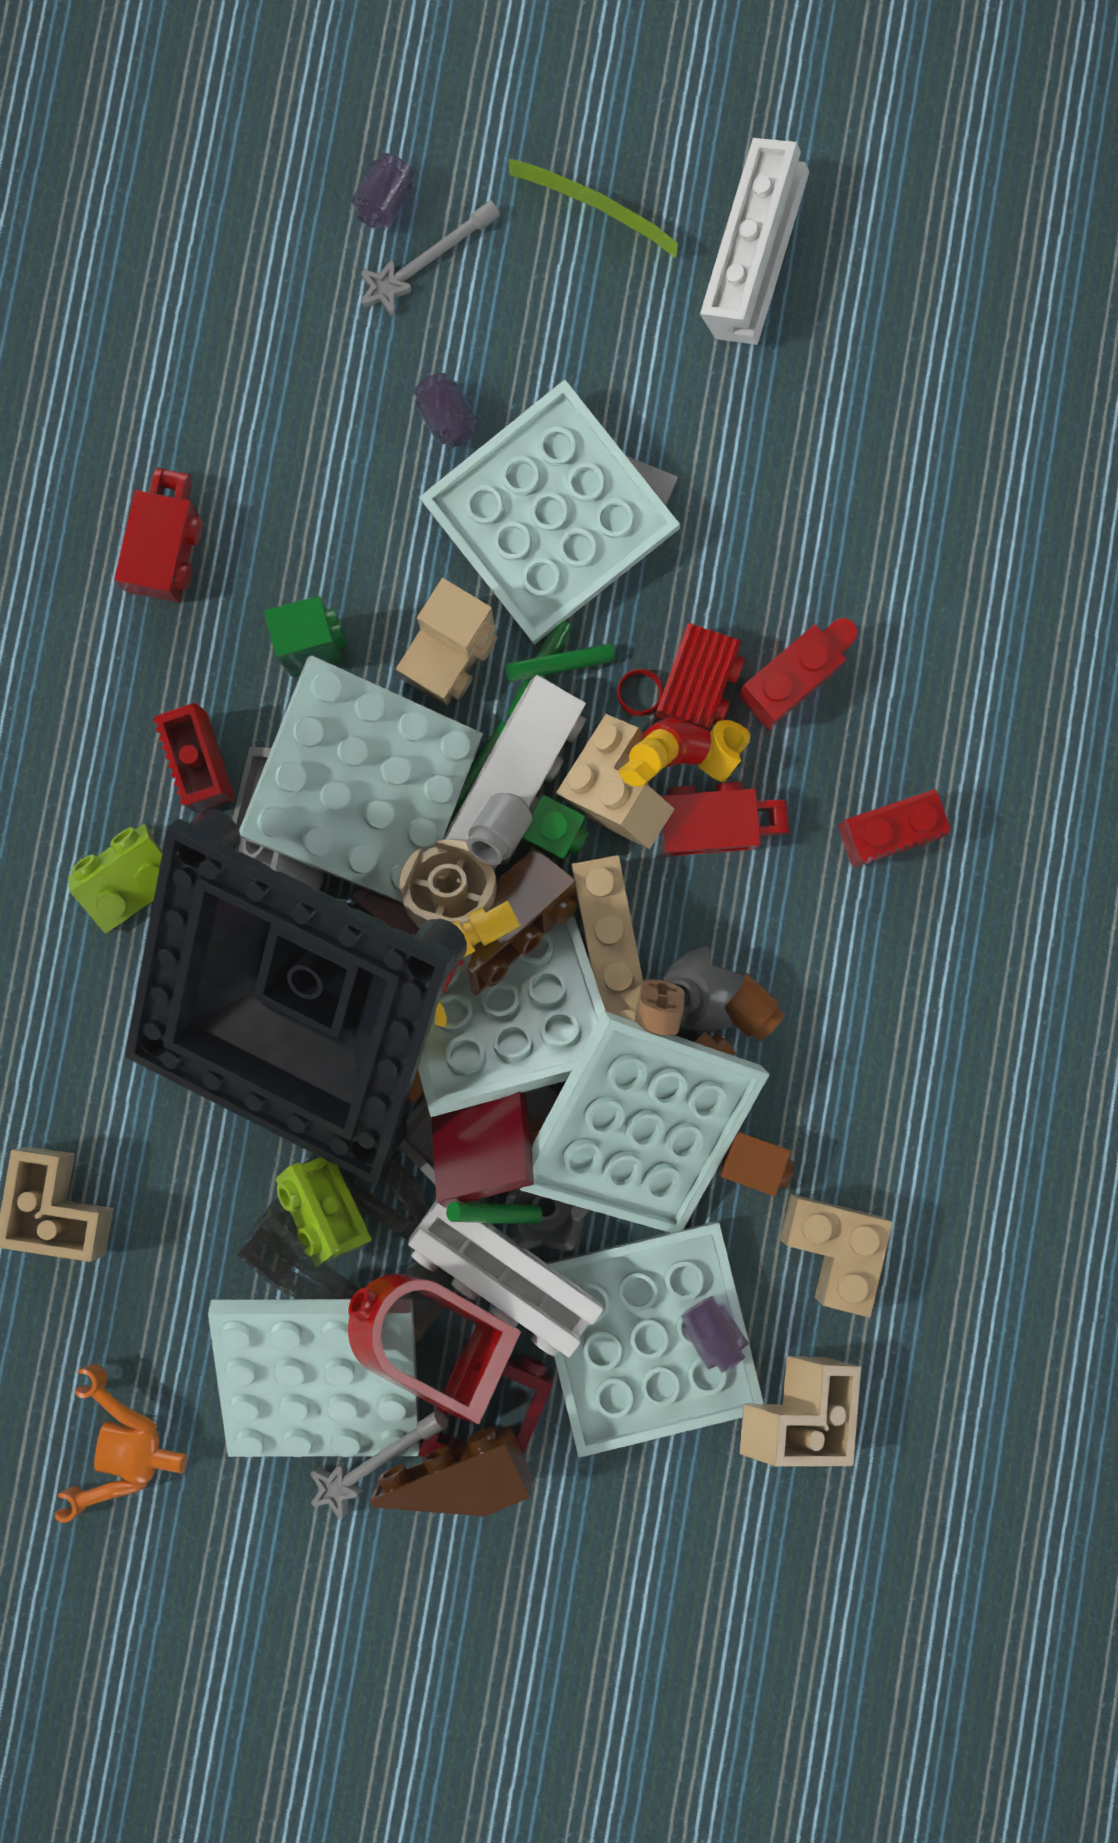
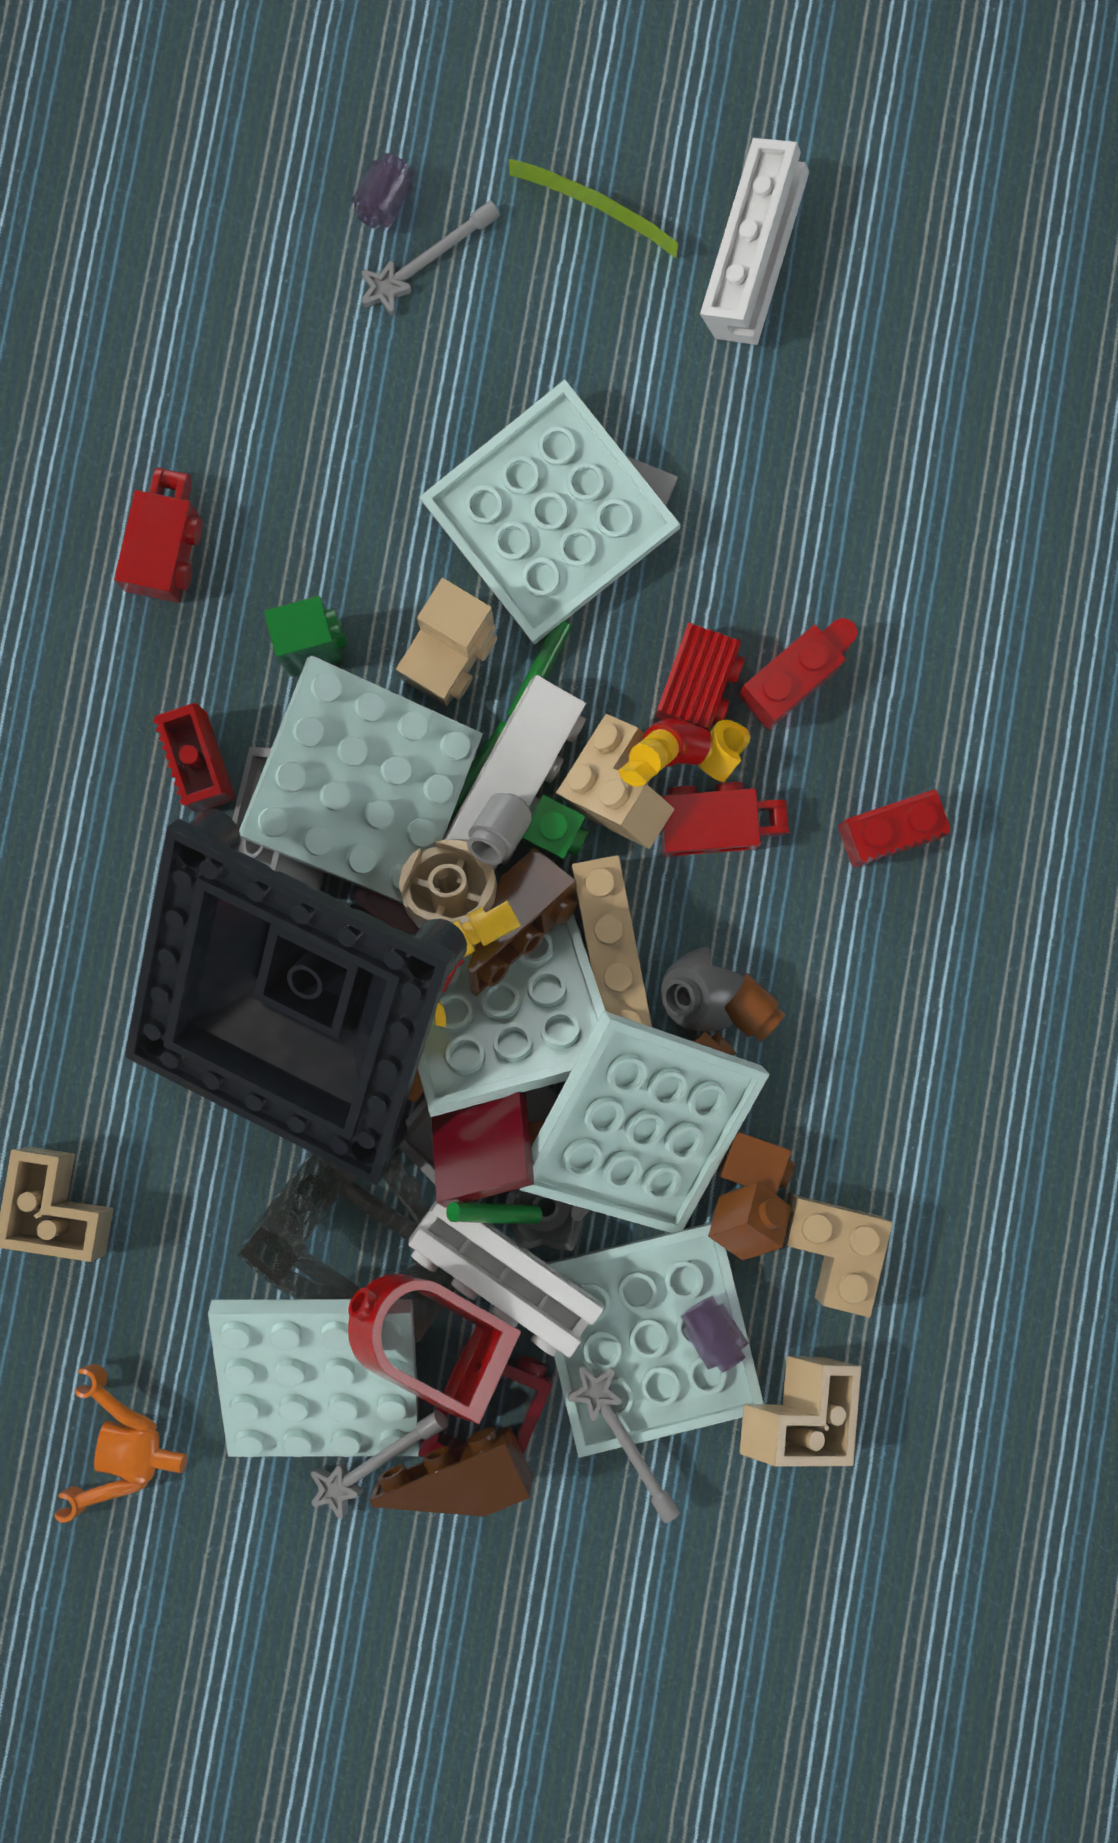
(118, 879): lime bracket -> none
(322, 1210): lime bracket -> none
(445, 410): clear purple brick -> none
(560, 662): green piece -> none
(600, 1397): none -> light grey piece
(642, 672): red axle -> none
(660, 1007): medium nougat beam -> none
(750, 1221): none -> dark orange brick

